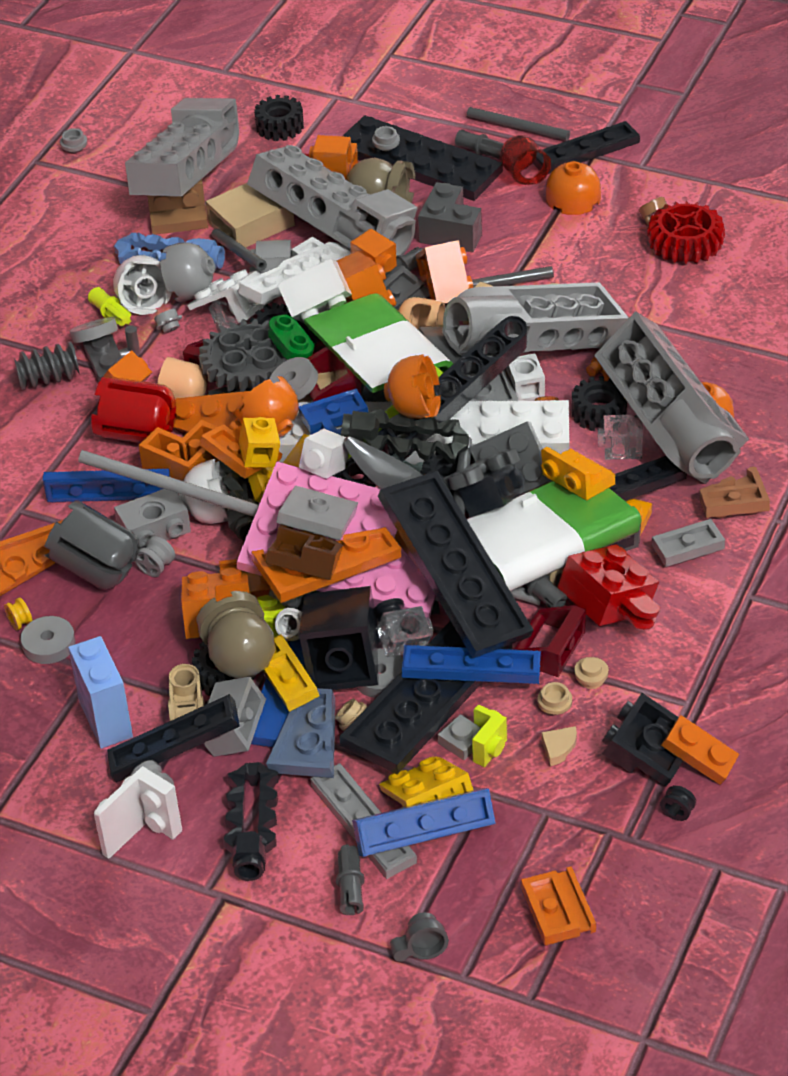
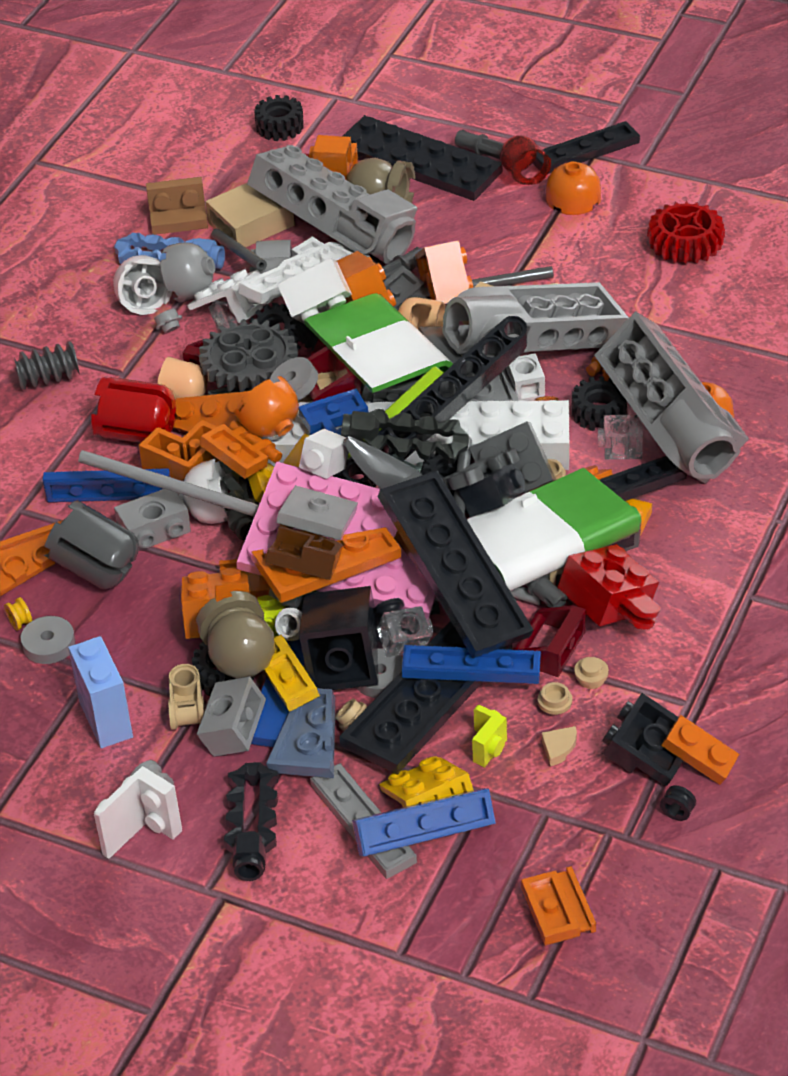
(73, 140): light grey plate -> none
(93, 330): light grey piece -> none
(104, 352): flat silver plate -> none
(109, 306): neon yellow axle -> none
(130, 368): orange brick -> none
(155, 556): light grey wheel -> none
(174, 737): black tile -> none
(186, 151): light grey brick -> none
(259, 442): yellow brick -> none
(290, 337): green plate -> none
(350, 880): dark grey axle -> none
(377, 247): orange brick -> none
(385, 138): light grey plate -> none
(412, 387): orange cylinder -> none
(423, 940): dark grey piece -> none
(448, 219): dark grey brick -> none
(458, 736): light grey plate -> none
(519, 124): dark grey piece -> none
(576, 472): light orange bracket -> none
(650, 208): medium nougat tile -> none
(688, 542): light grey plate -> none
(735, 496): nougat wing -> none

